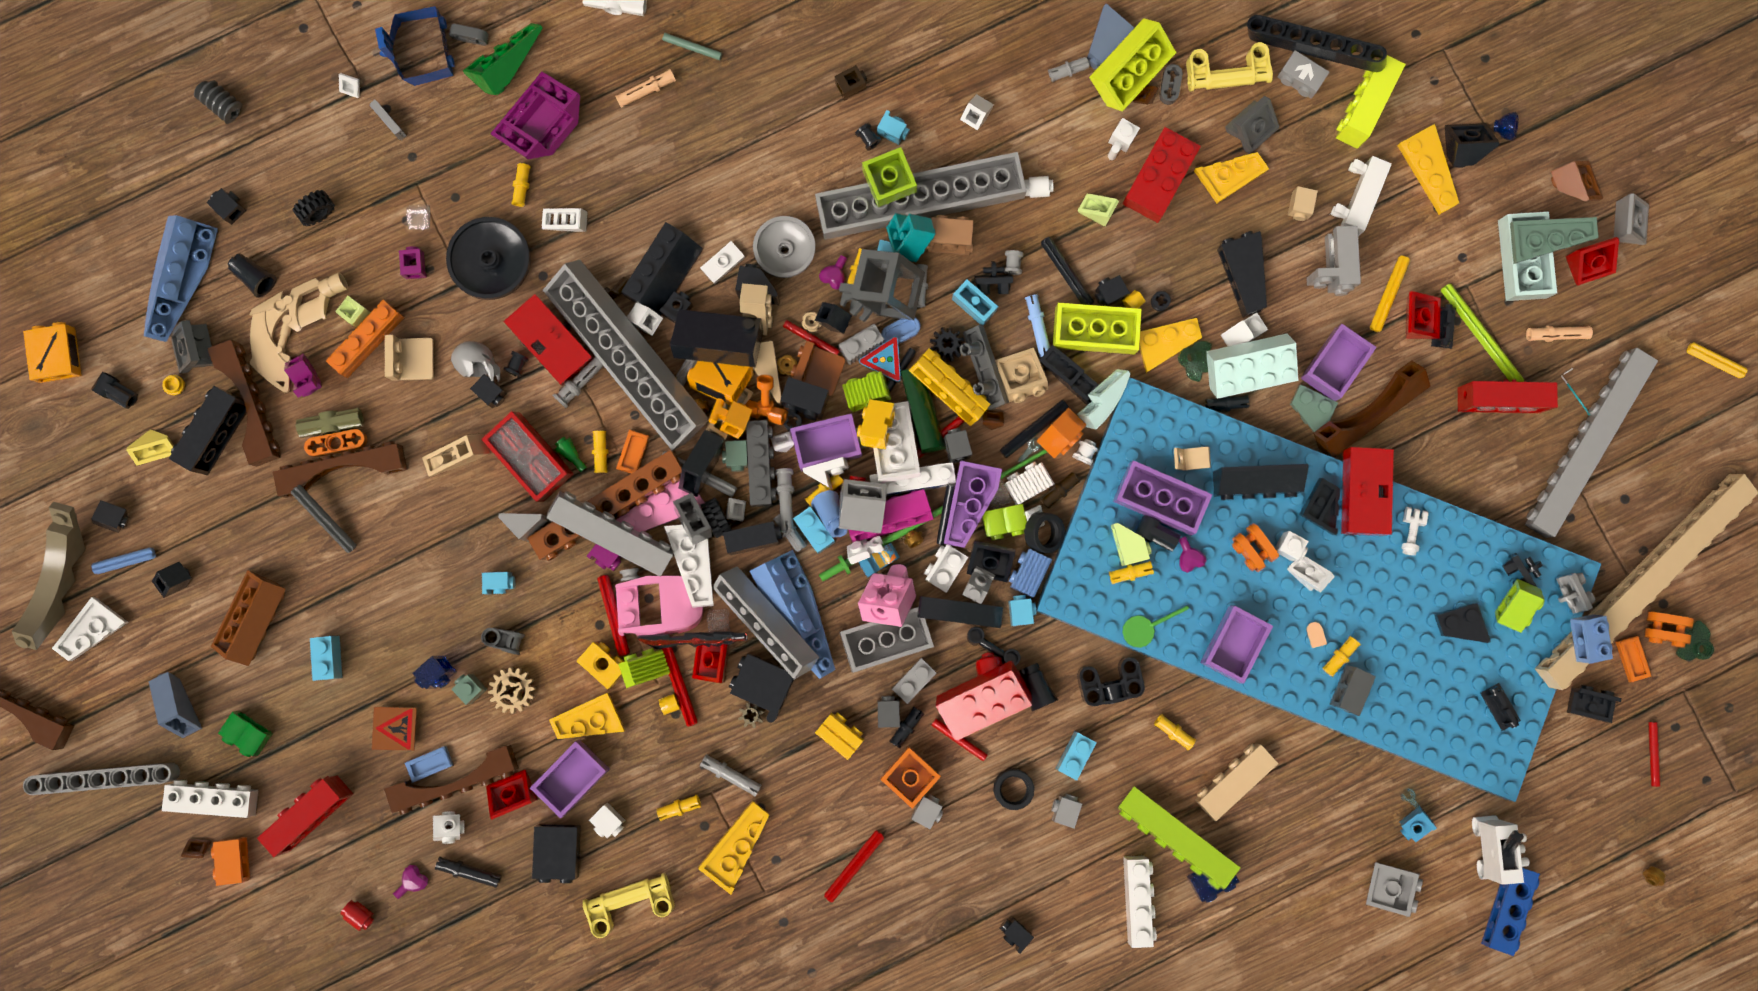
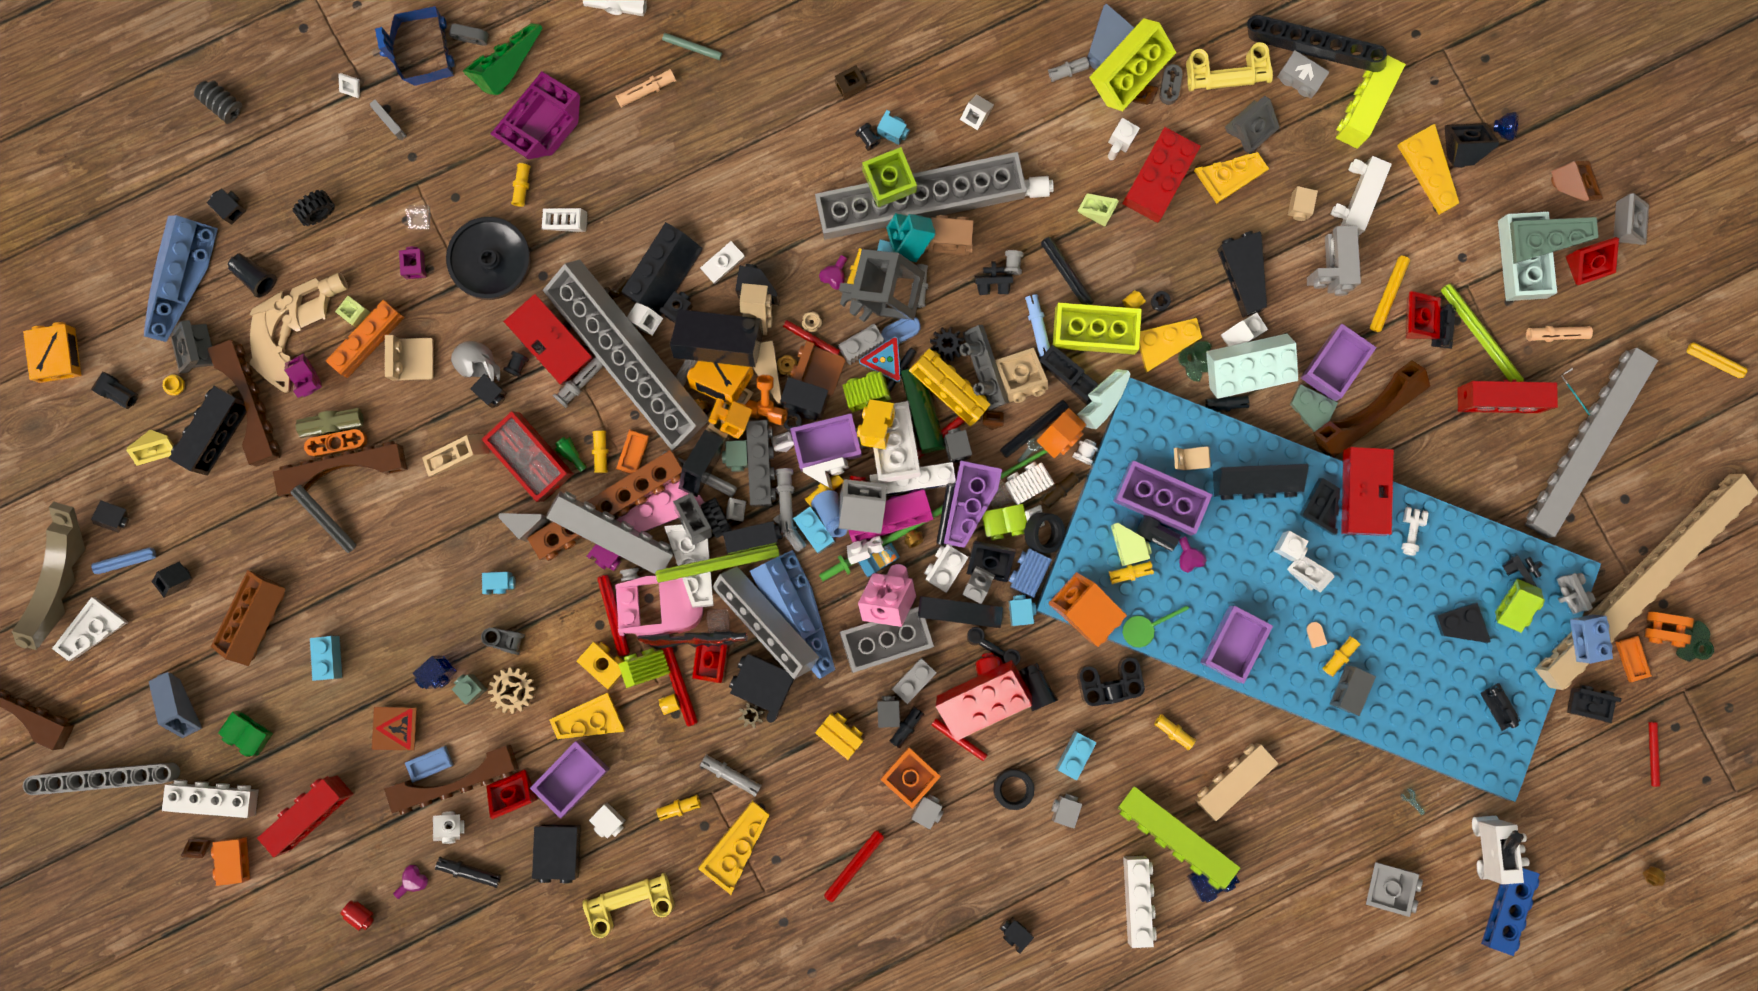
(716, 563): none -> lime axle
(782, 233): light grey dish -> none
(833, 317): black brick -> none
(974, 302): medium azure brick -> none
(1087, 609): none -> orange slope
(1111, 291): black brick -> none
(1254, 560): orange brick -> none
(1417, 817): dark azure brick -> none

